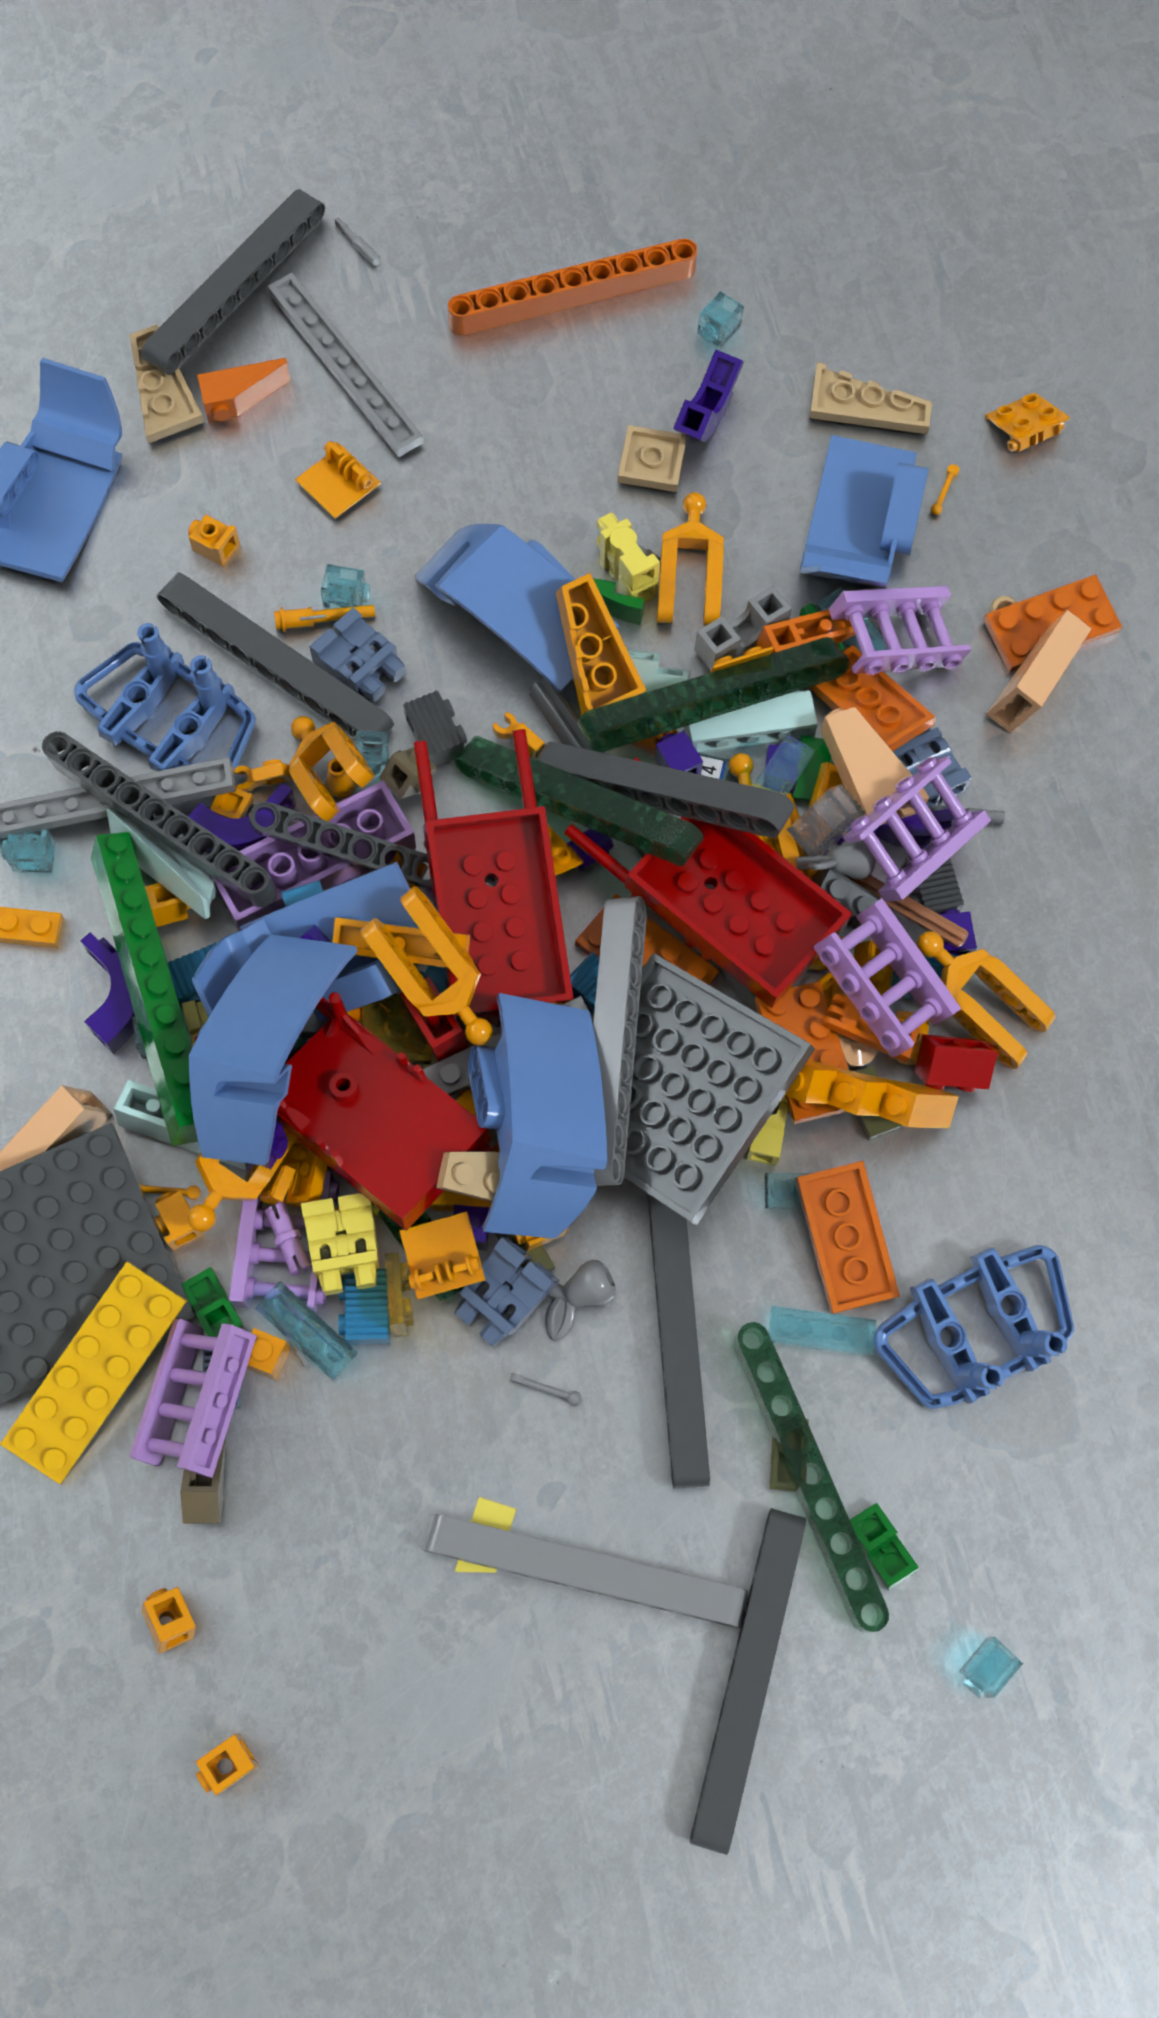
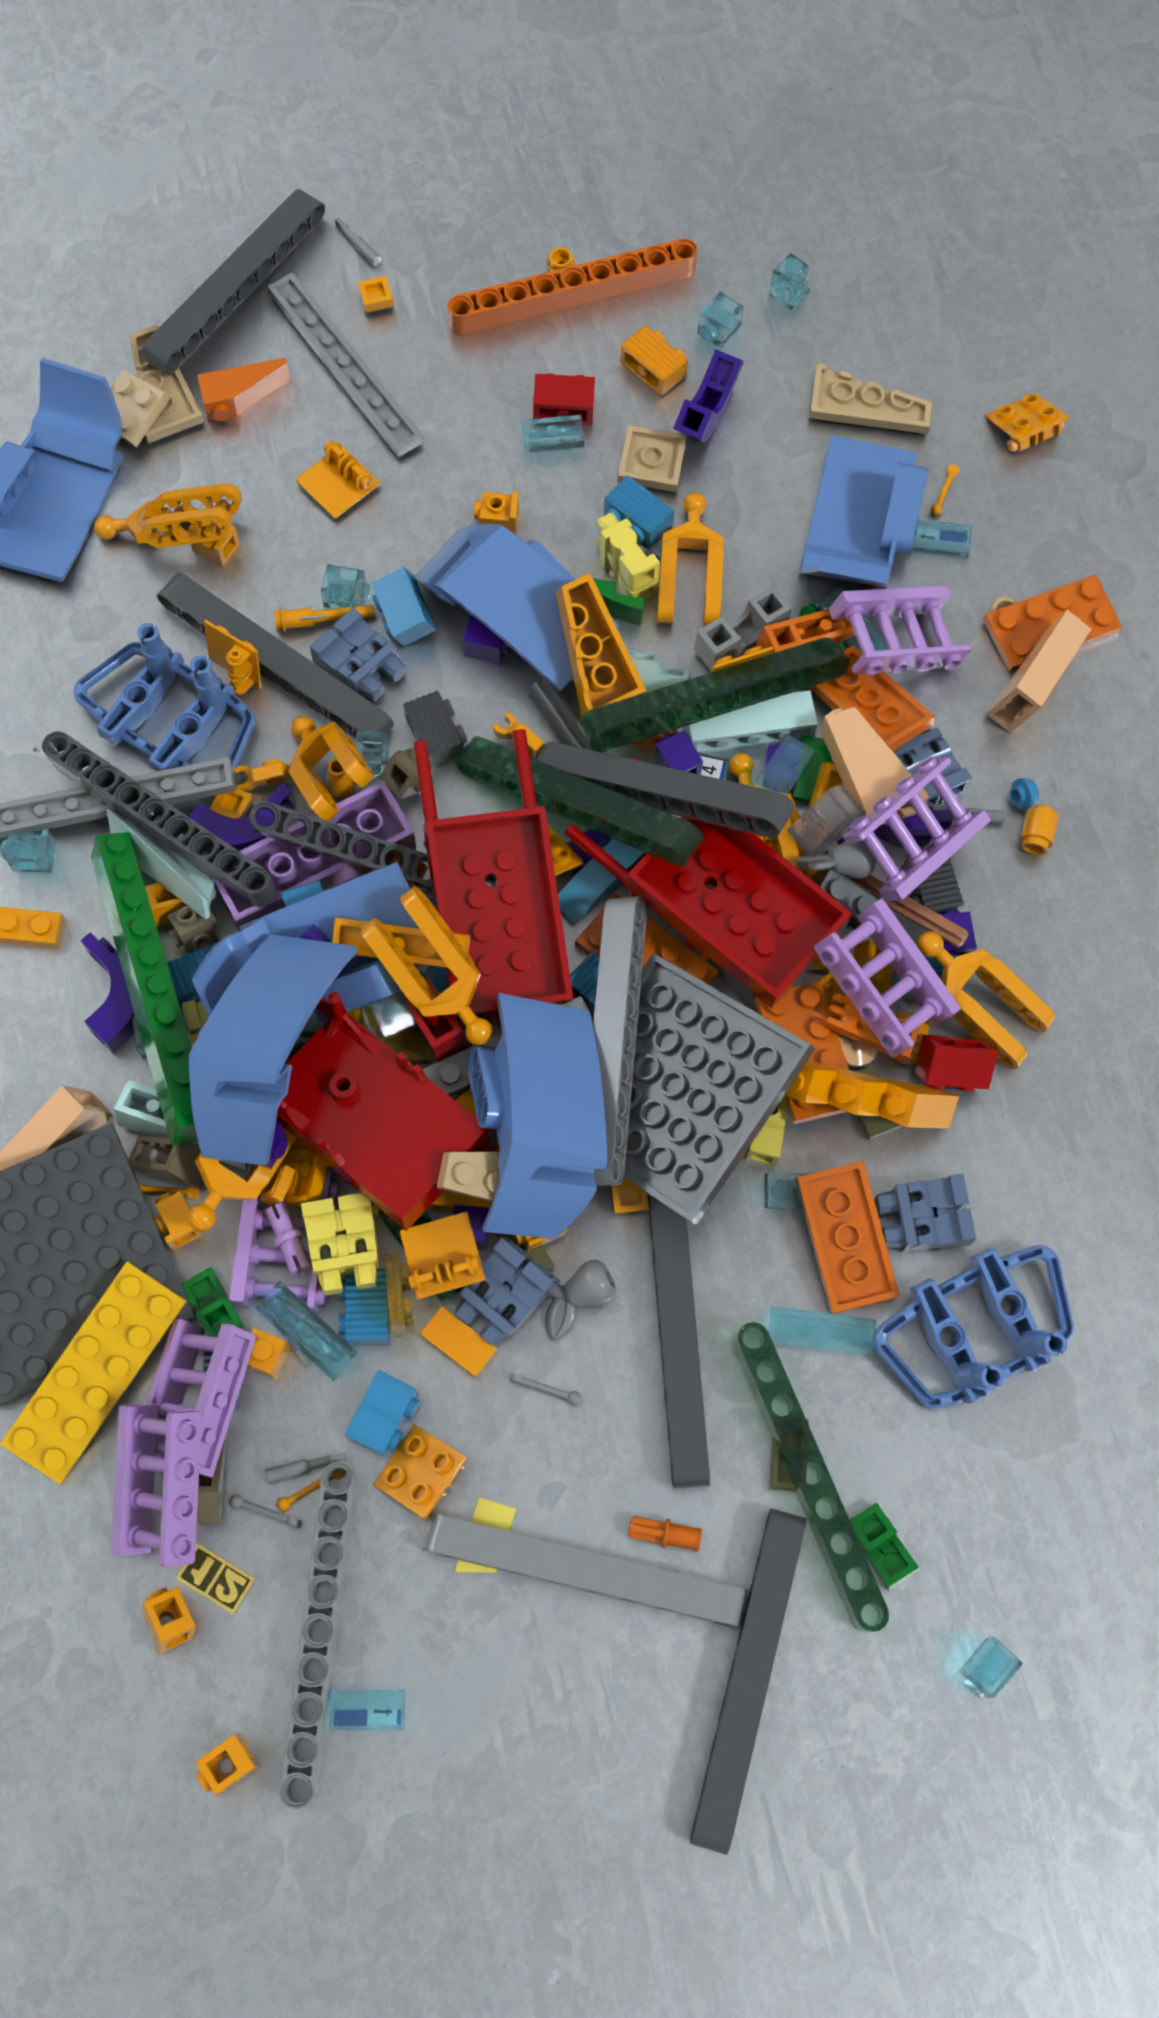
(135, 1484): none -> lavender fence
(137, 405): none -> tan plate
(154, 515): none -> light orange piece
(159, 1158): none -> dark tan arch
(192, 929): none -> dark tan brick
(216, 1579): none -> clear yellow sticker
(234, 655): none -> light orange hinge
(236, 1501): none -> light grey hinge
(284, 1503): none -> light orange hinge
(300, 1467): none -> light grey piece
(325, 1650): none -> light grey beam
(367, 1709): none -> clear light blue tile
(375, 294): none -> light orange plate
(382, 1413): none -> dark azure brick
(388, 1015): none -> clear light blue brick
(402, 607): none -> dark azure brick
(420, 1471): none -> light orange hinge
(458, 1342): none -> light orange tile
(482, 643): none -> dark purple brick
(498, 509): none -> light orange brick
(552, 433): none -> clear light blue plate
(559, 259): none -> light orange plate
(564, 396): none -> red brick
(595, 882): none -> medium azure slope
(628, 1198): none -> light orange plate
(643, 509): none -> dark azure brick
(654, 360): none -> light orange brick
(665, 1533): none -> orange axle
(790, 281): none -> clear light blue brick
(936, 1213): none -> sand blue hips
(942, 538): none -> clear light blue tile
(1024, 793): none -> dark azure plate
(1039, 829): none -> light orange brick

